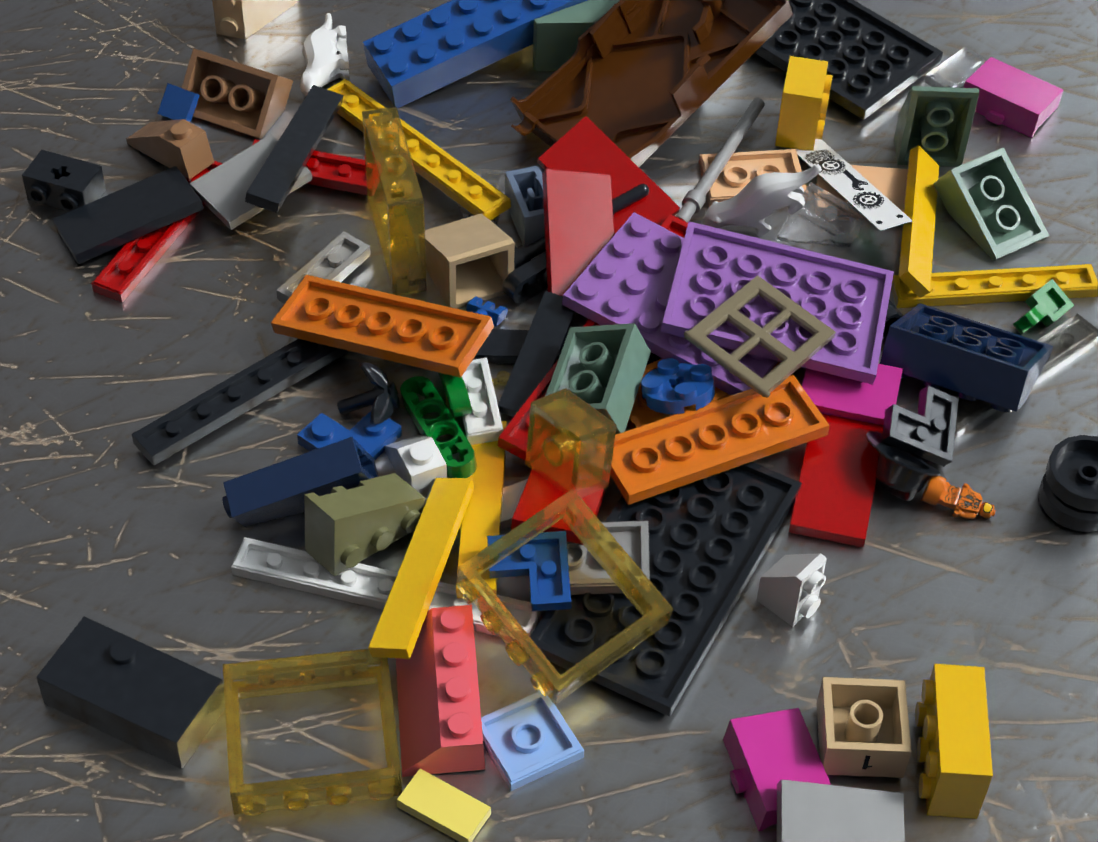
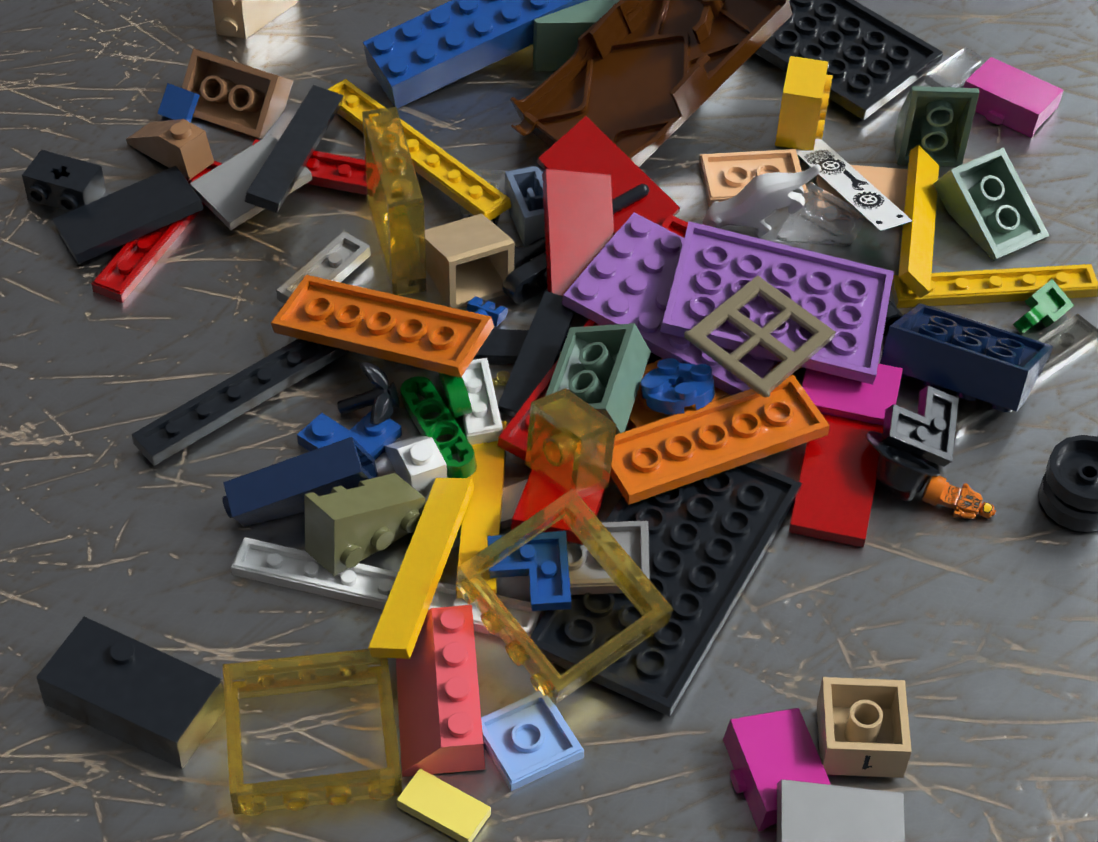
(321, 56): white animal -> none
(696, 198): light grey bar -> none
(793, 586): white slope -> none
(954, 741): yellow brick -> none

